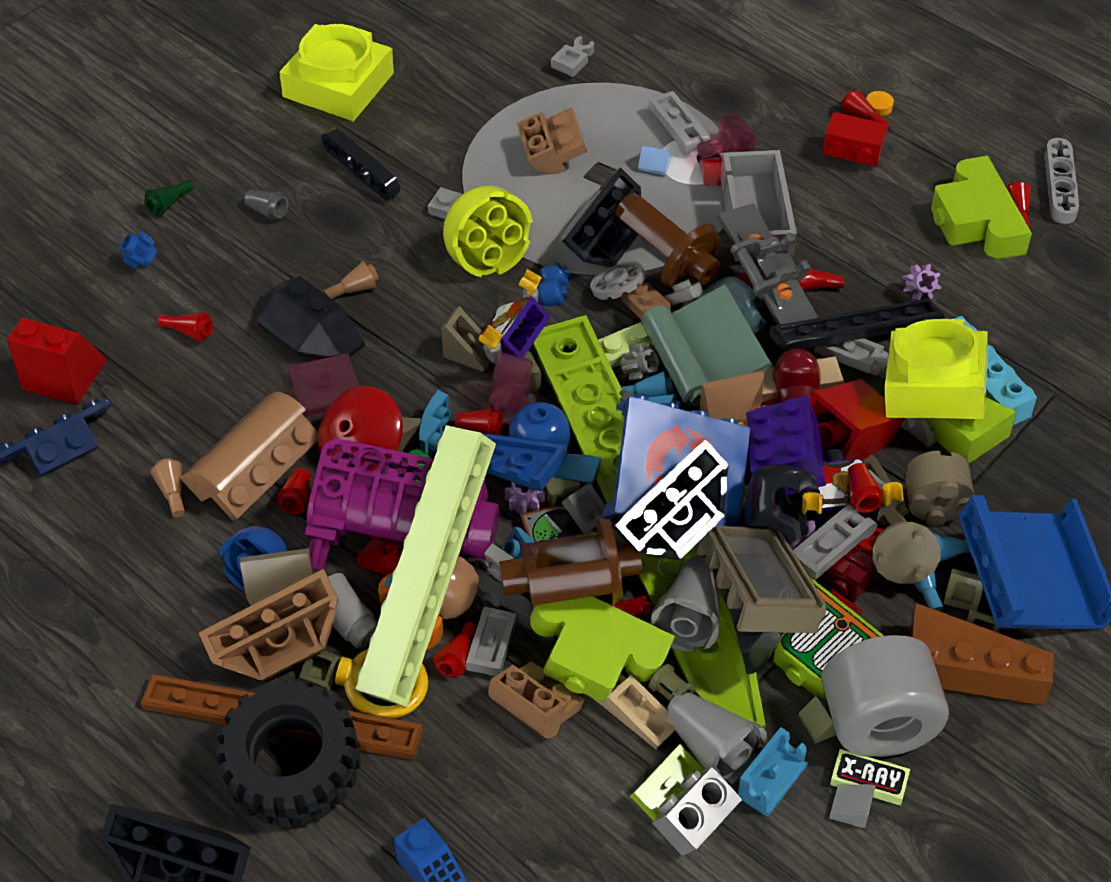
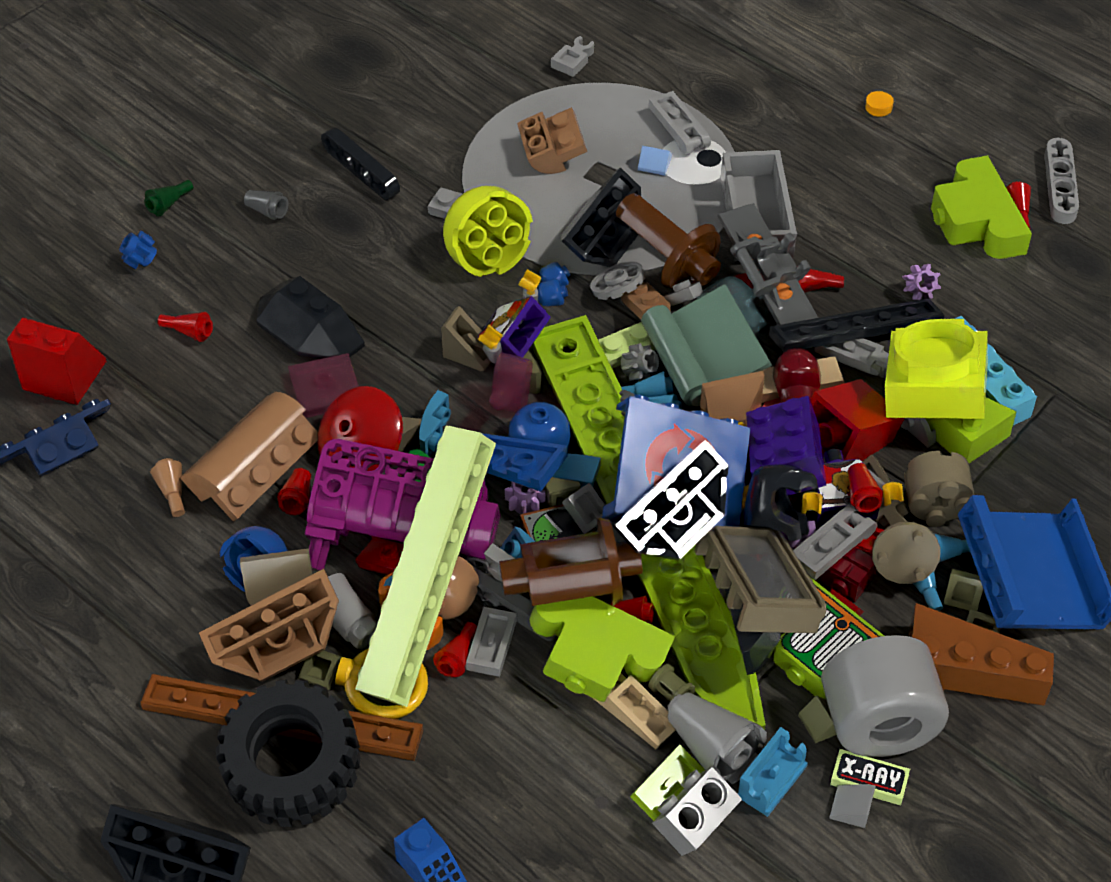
(337, 70): neon yellow container -> none
(359, 279): medium nougat cone -> none
(483, 421): red cone -> none
(534, 698): medium nougat brick -> none
(690, 607): light grey cone -> none
(711, 171): red slope -> none
(733, 136): clear pink beam -> none
(855, 139): red brick -> none
(858, 106): red cone -> none

